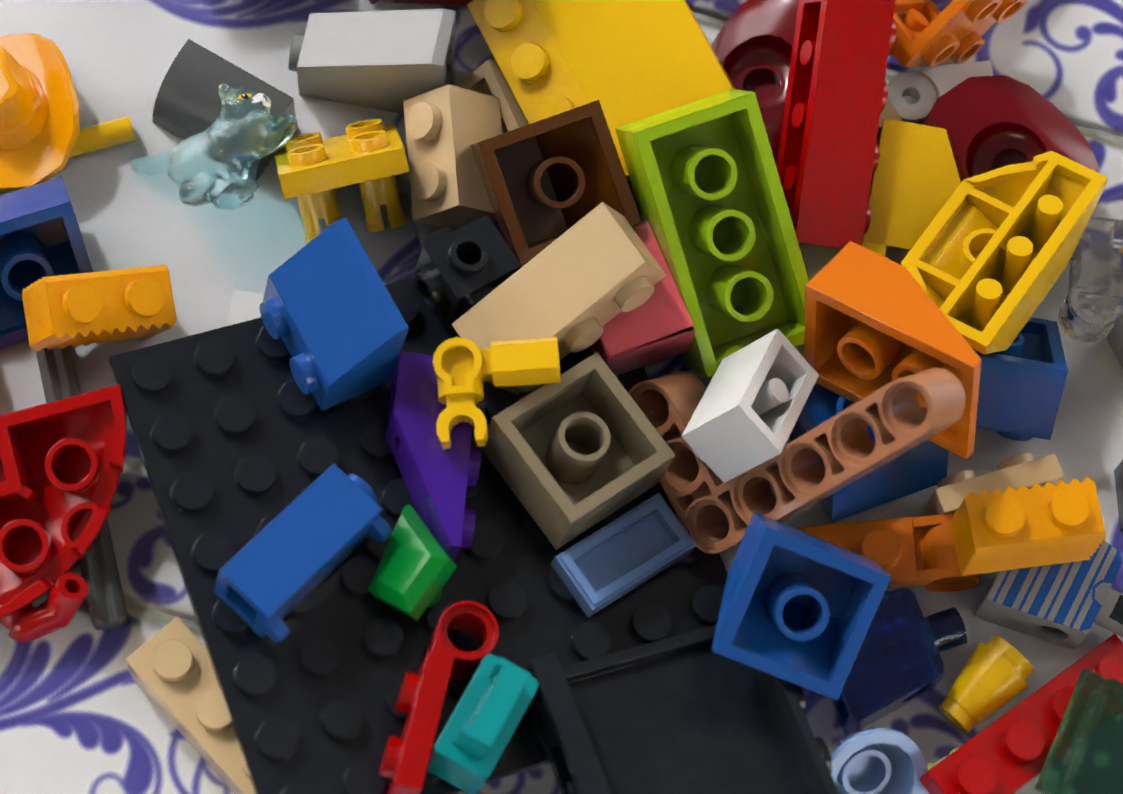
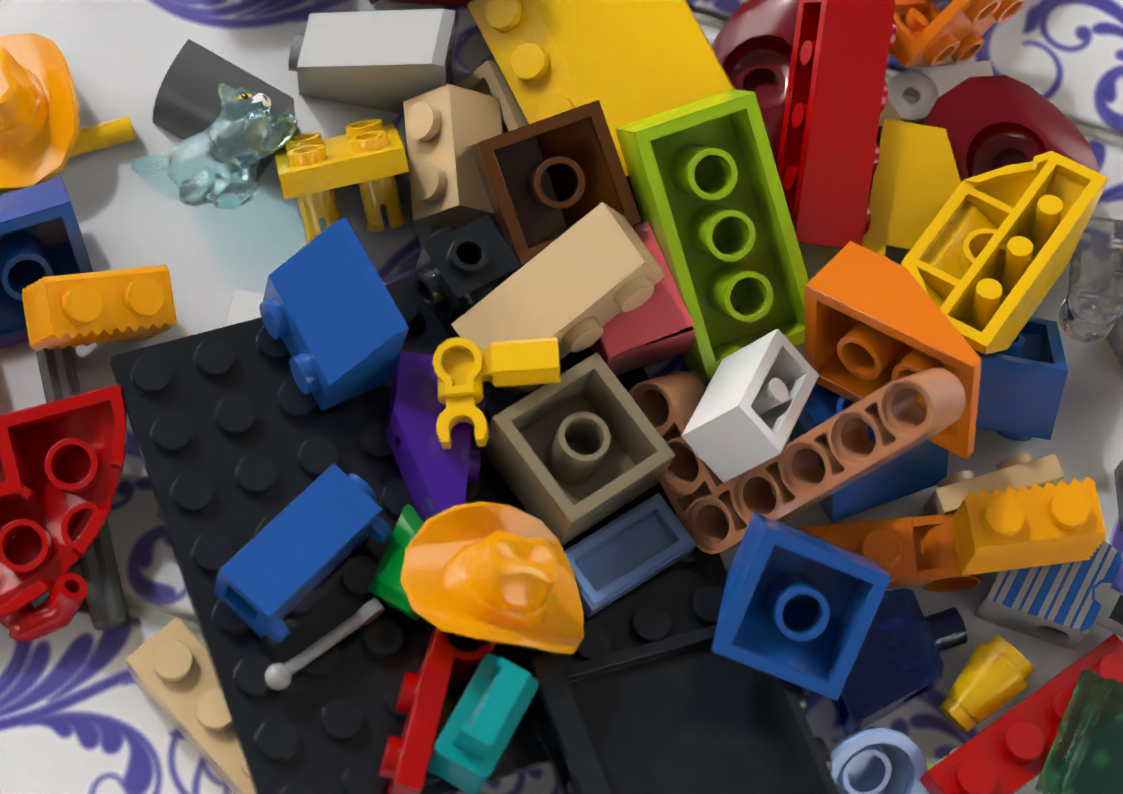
(280, 675): none -> light grey hinge
(494, 578): none -> light orange hat

